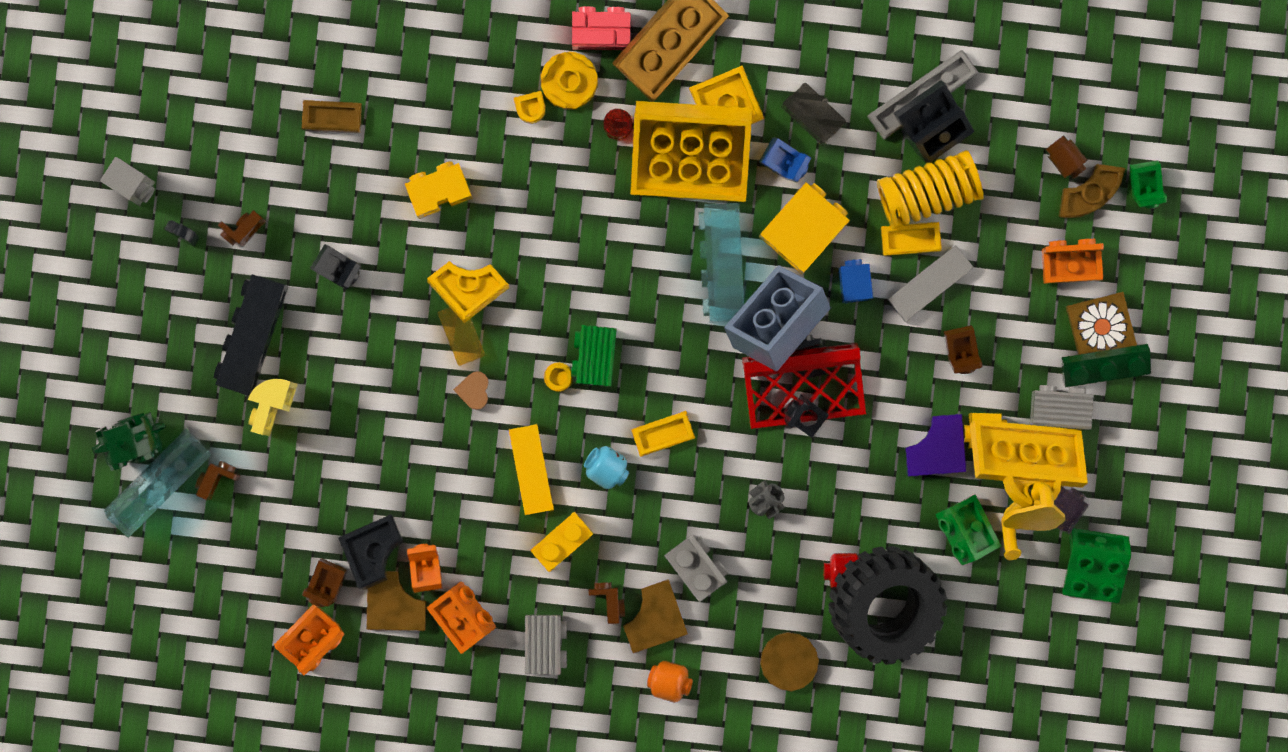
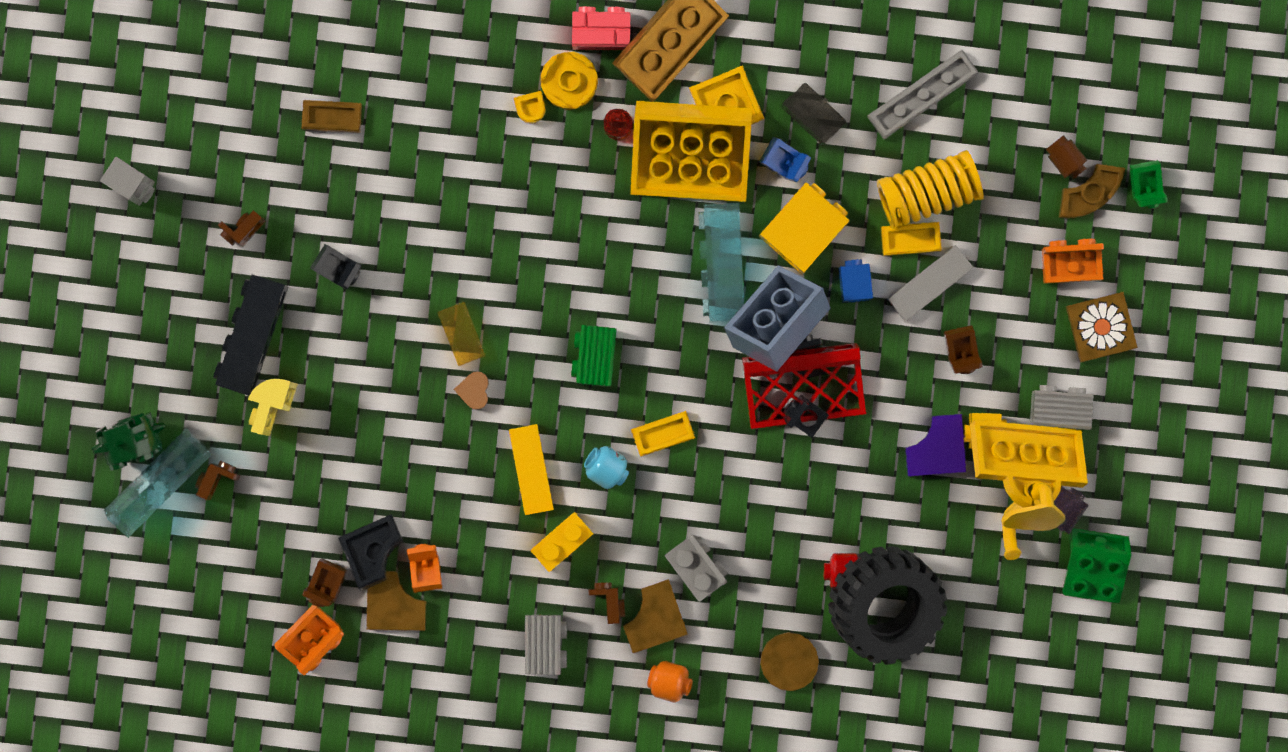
(182, 233): black tile -> none
(437, 188): yellow brick -> none
(461, 617): orange bracket -> none
(467, 290): yellow tile -> none
(558, 377): yellow tile -> none
(766, 499): dark grey gear -> none
(933, 122): black brick -> none
(968, 530): green bracket -> none
(1106, 365): dark green plate -> none

